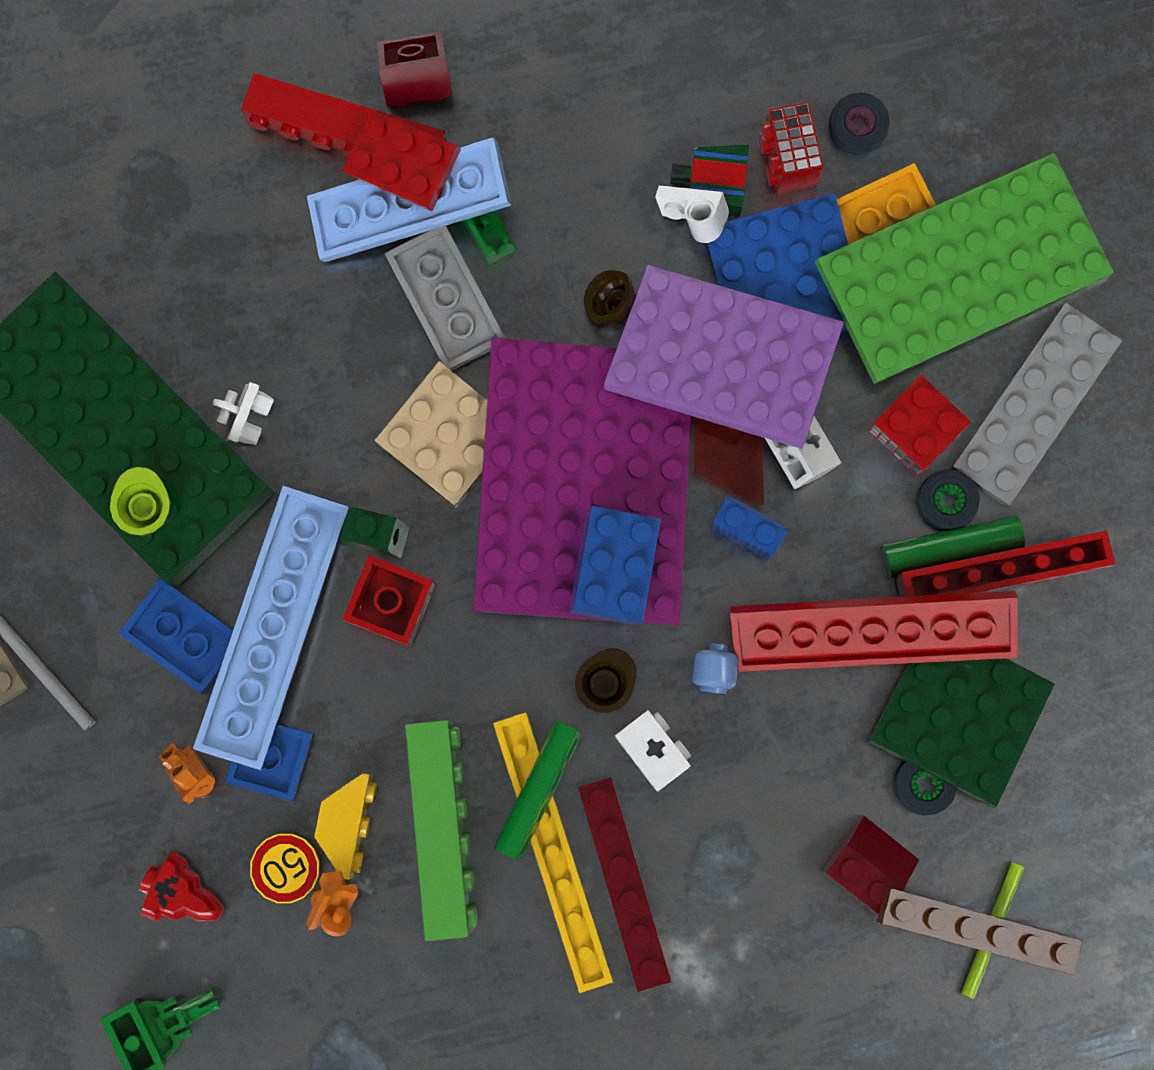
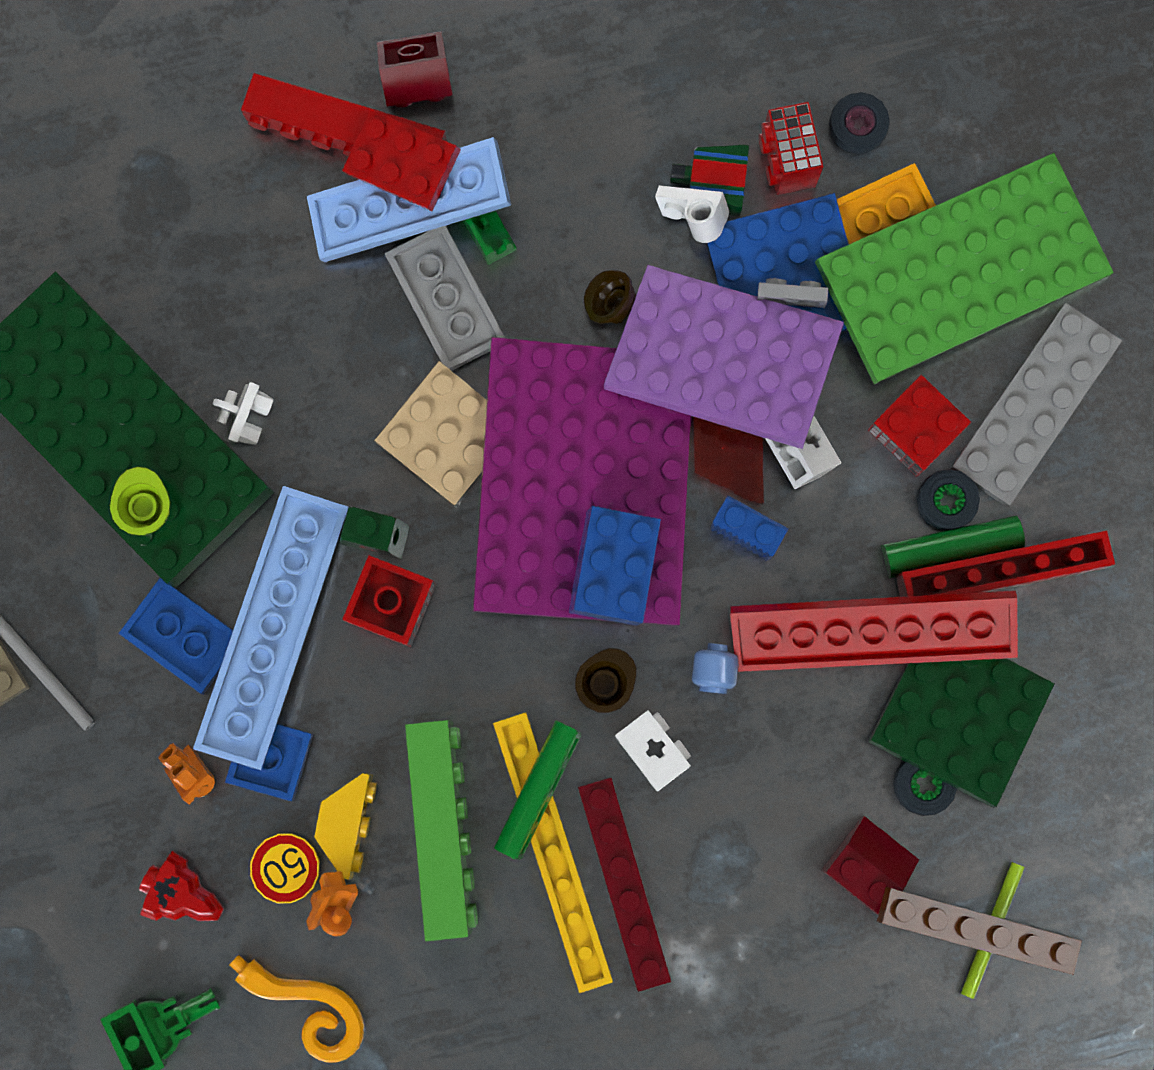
(265, 985): none -> light orange plant
(807, 294): none -> light grey plate

